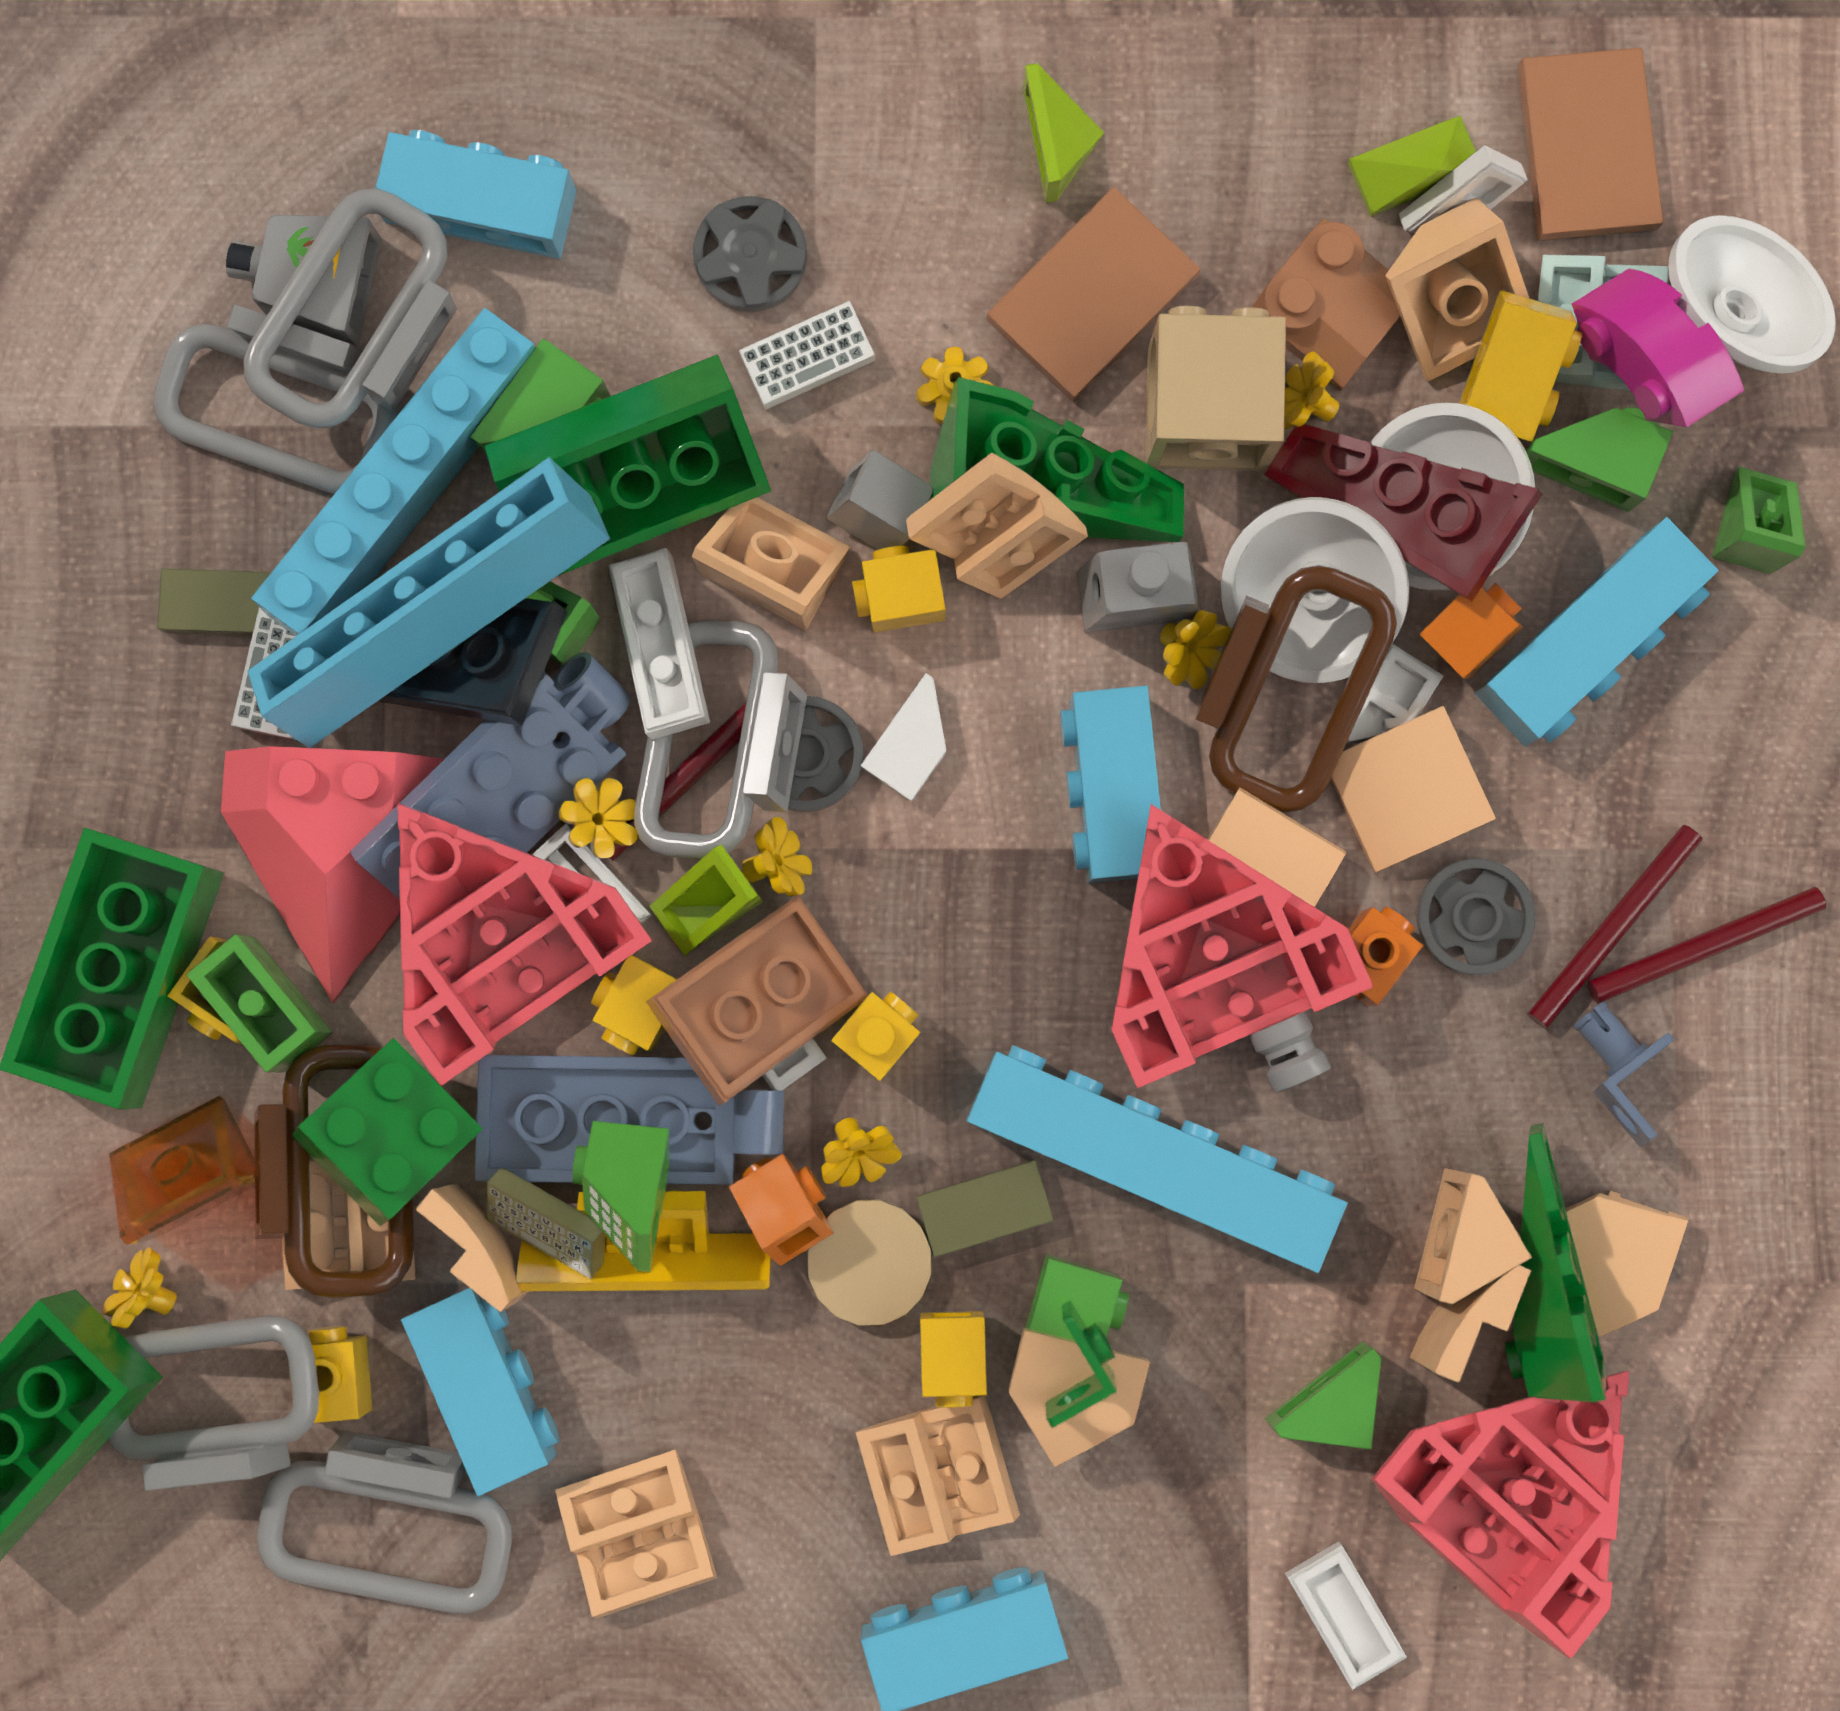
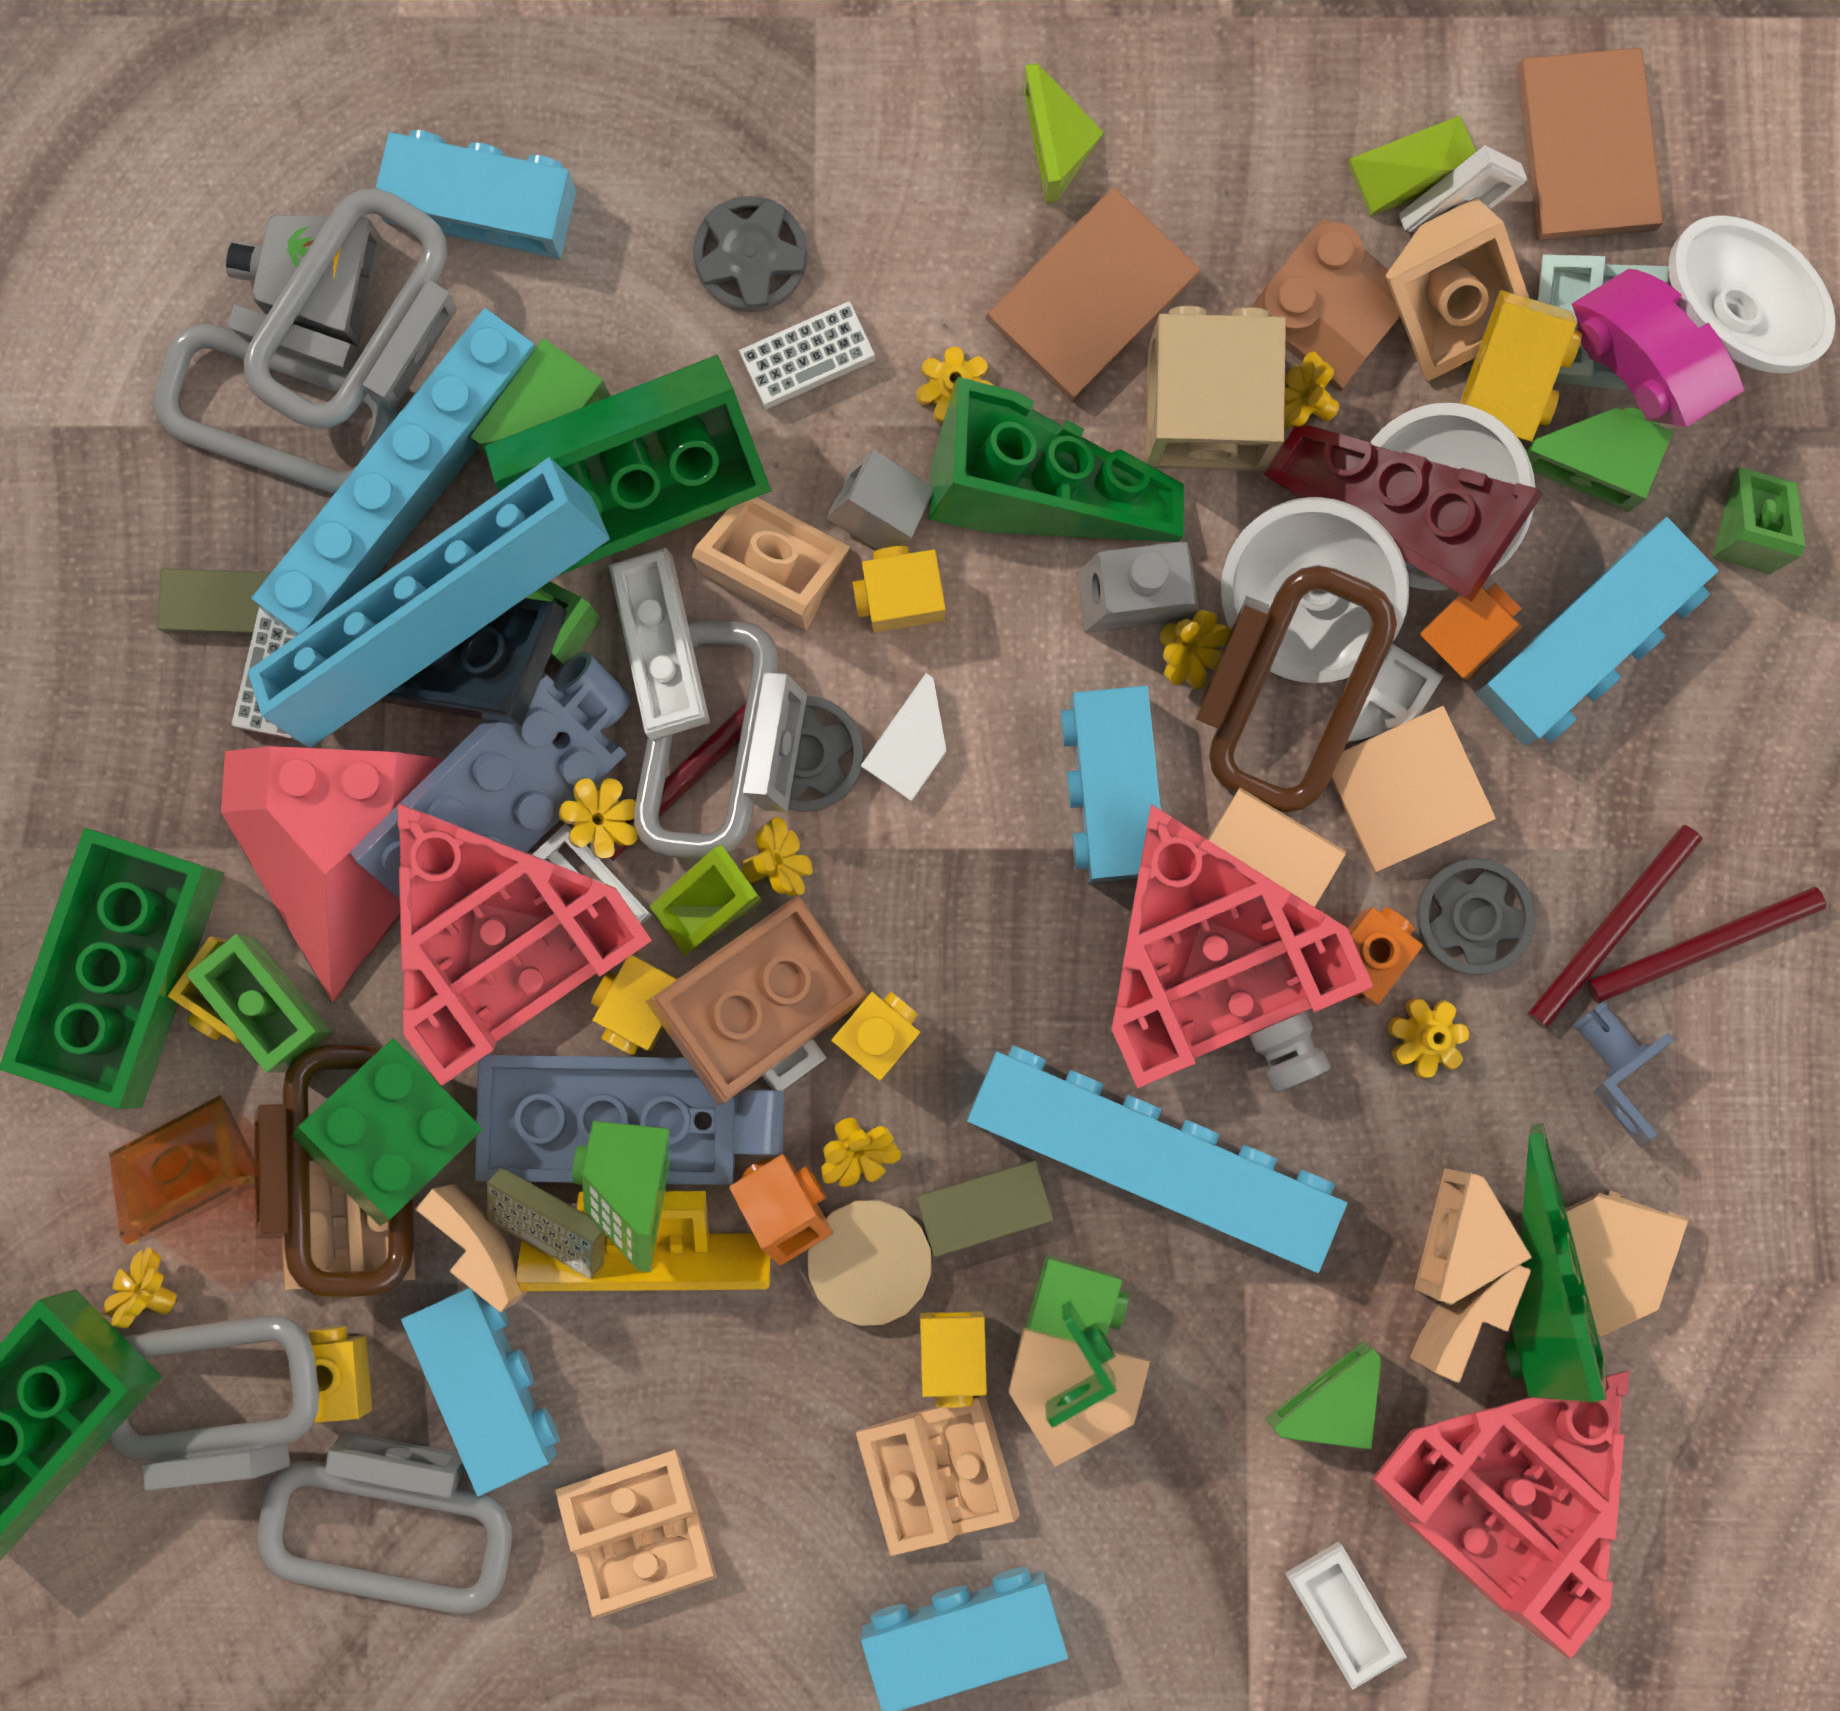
(996, 526): light nougat slope -> none
(1418, 1036): none -> yellow plant

